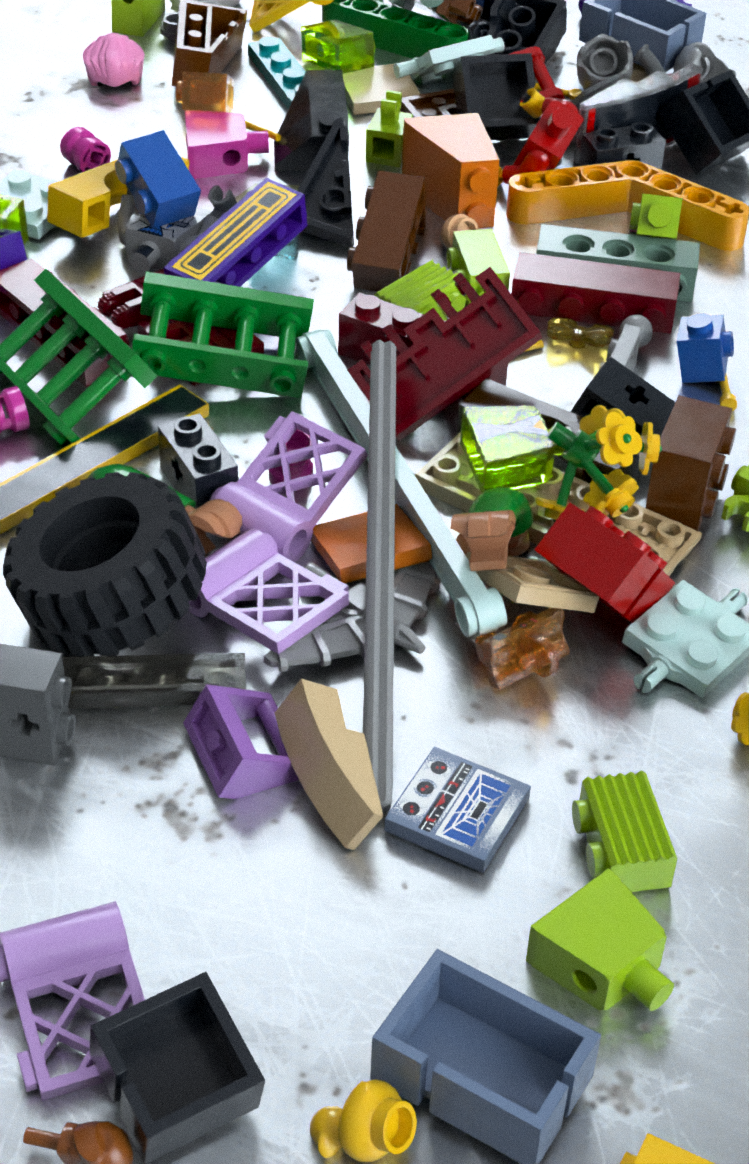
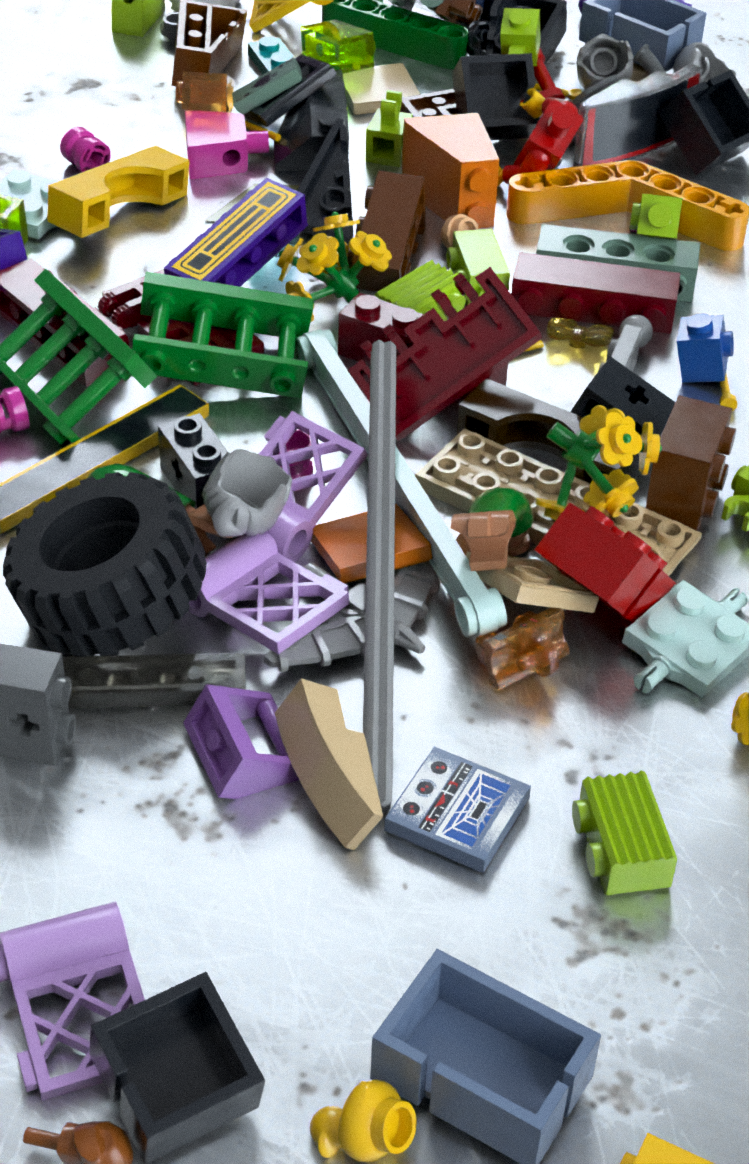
(113, 60): bright pink hair -> none
(157, 179): blue brick -> none
(157, 246): light grey torso -> none
(246, 493): none -> light grey hair
(267, 86): none -> sand green tile
(314, 75): none -> black piece
(327, 259): none -> yellow plant
(444, 59): light aqua plate -> none
(507, 446): clear neon green torso -> none
(521, 32): none -> lime brick
(602, 946): lime torso -> none
(633, 142): black brick -> none

